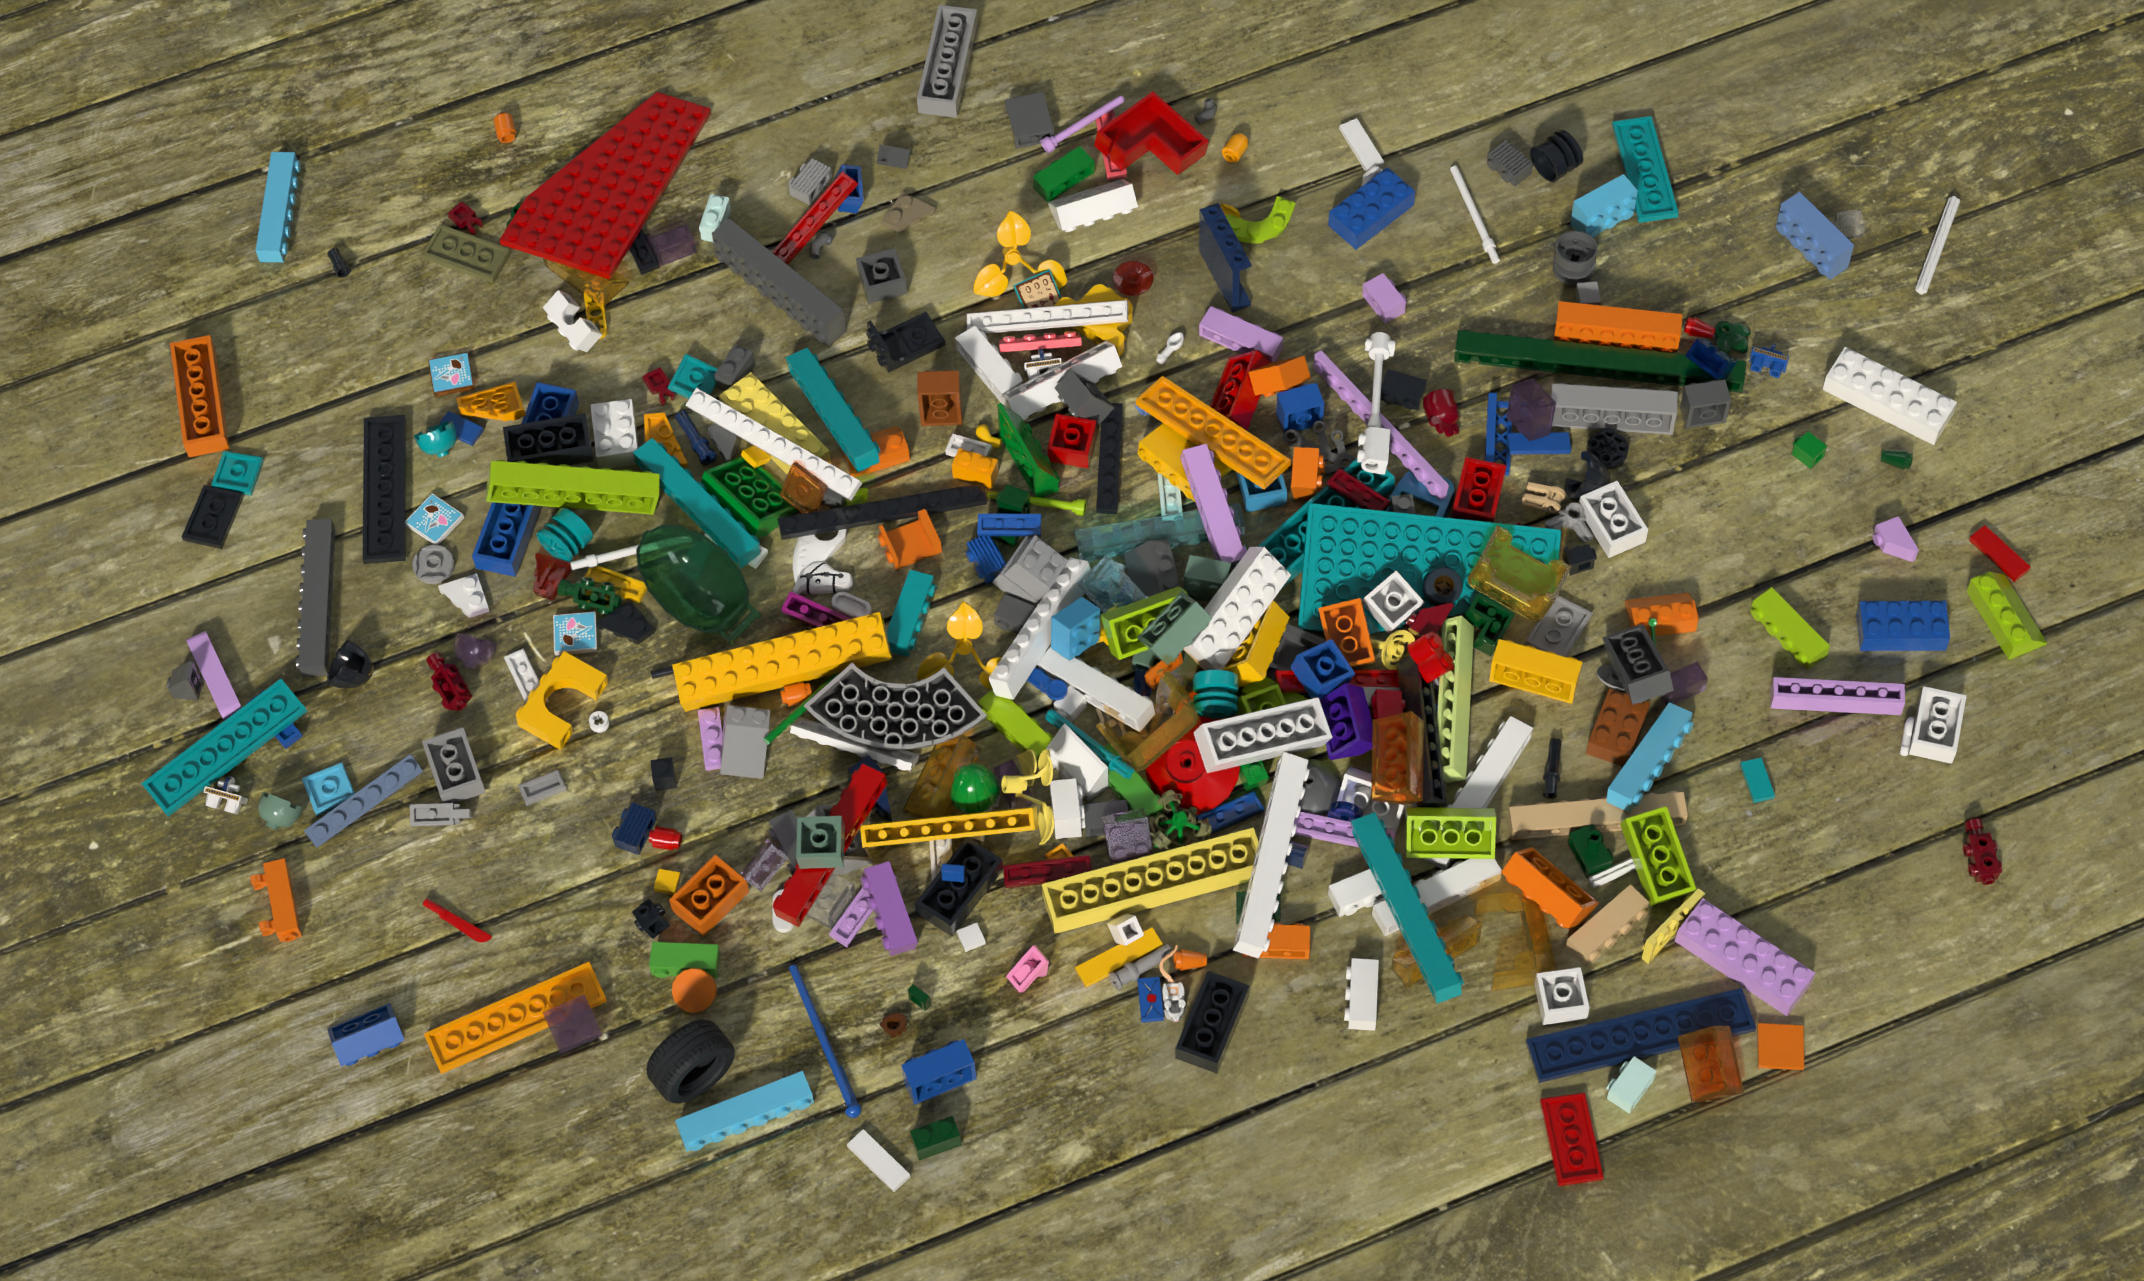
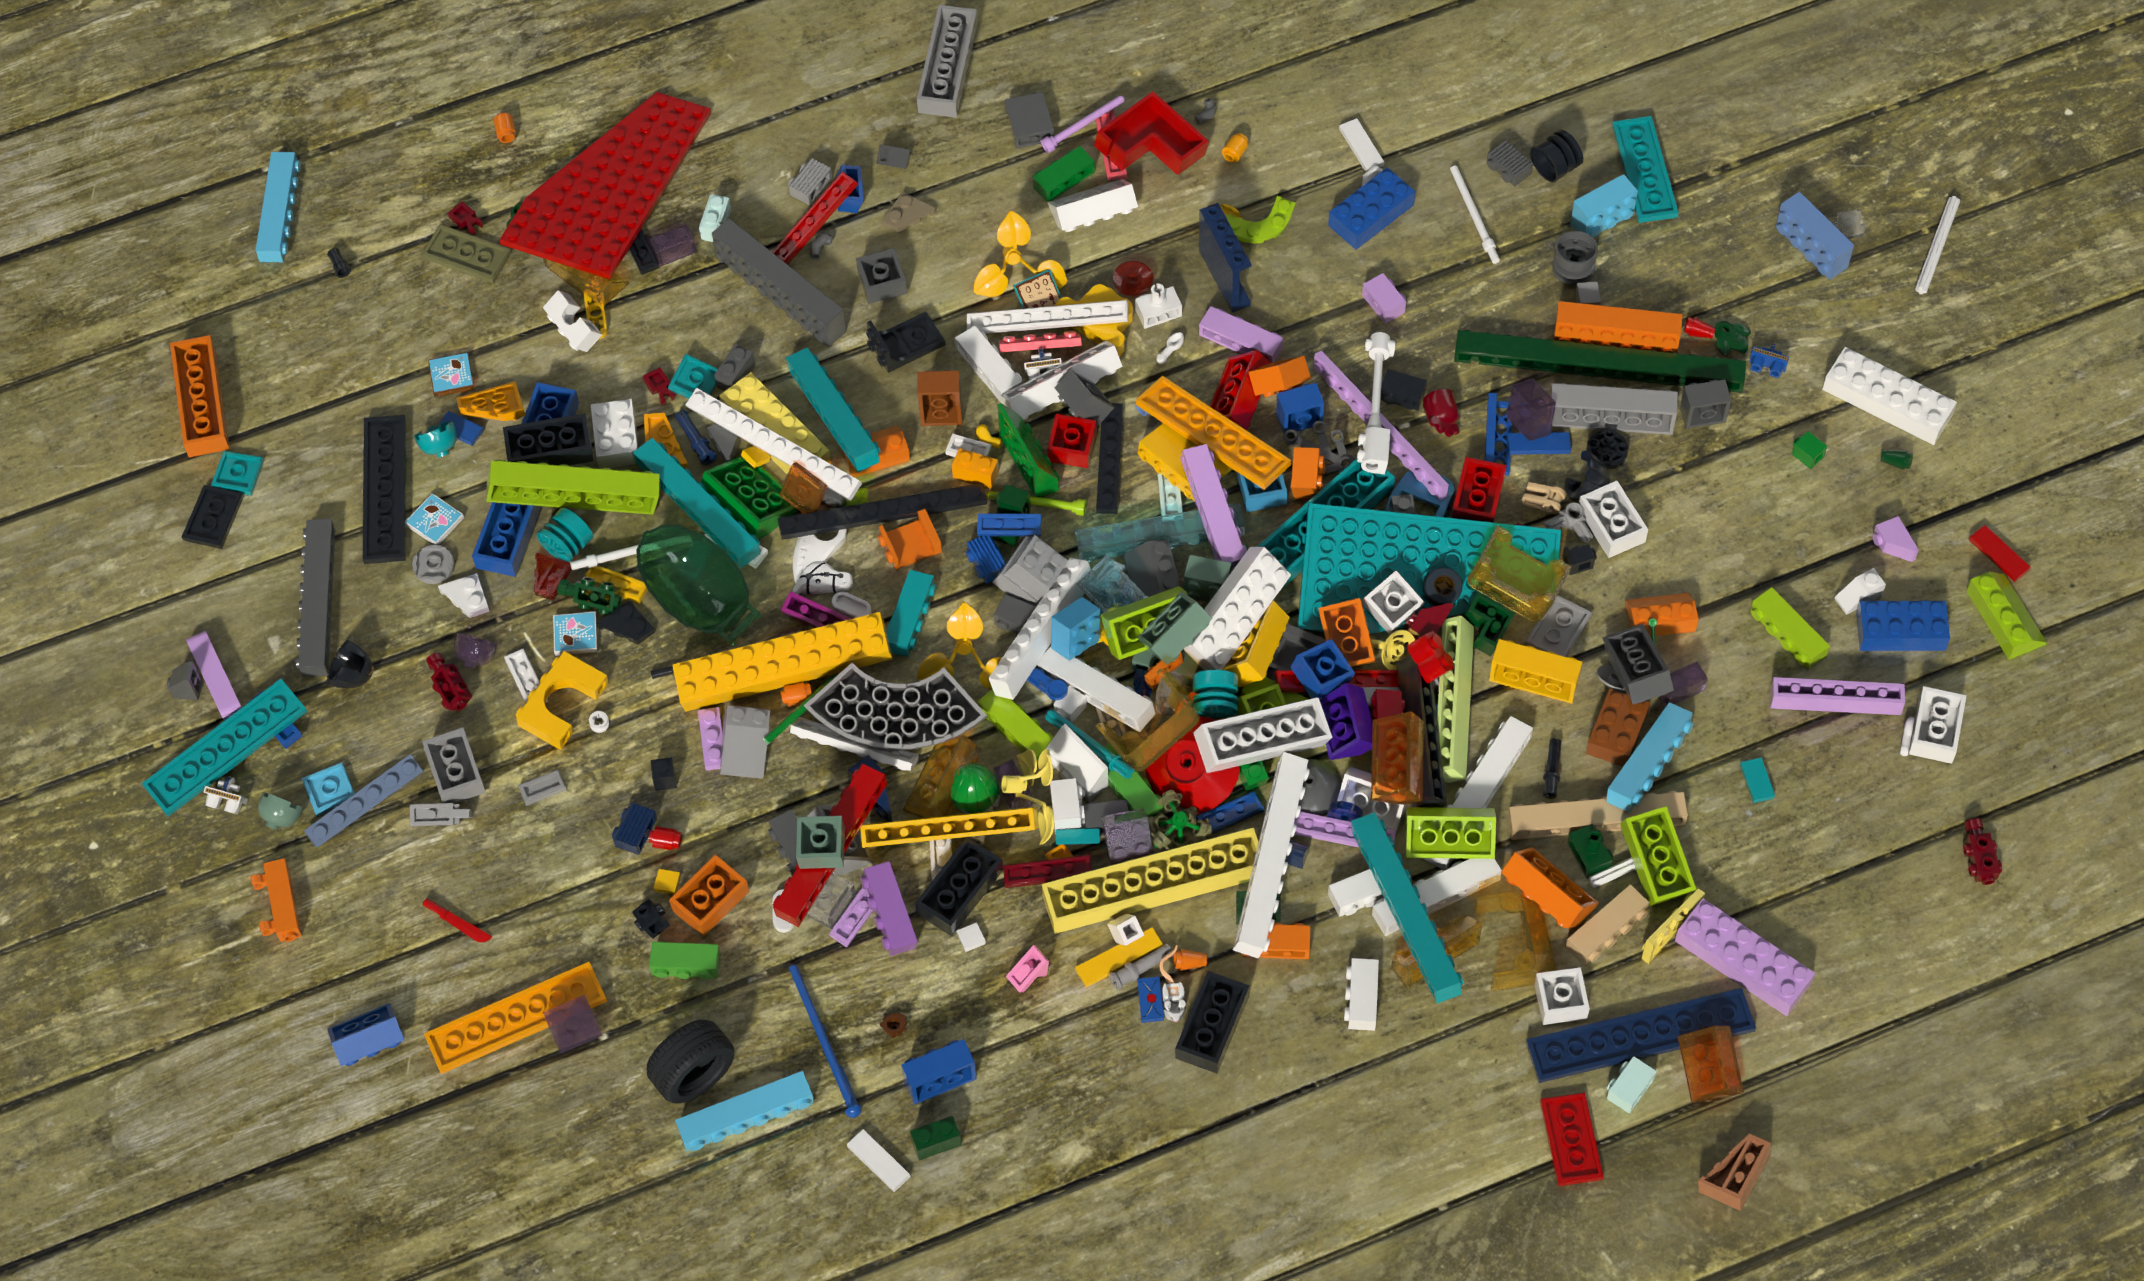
(694, 990): orange tile -> none
(764, 865): brick -> none
(919, 997): dark green tile -> none
(953, 873): blue tile -> none
(1077, 836): none -> teal slope
(1158, 306): none -> white brick
(1357, 491): dark red tile -> none
(1710, 359): clear blue piece -> none
(1737, 1173): none -> nougat wedge
(1780, 1046): orange tile -> none
(1864, 587): none -> white slope

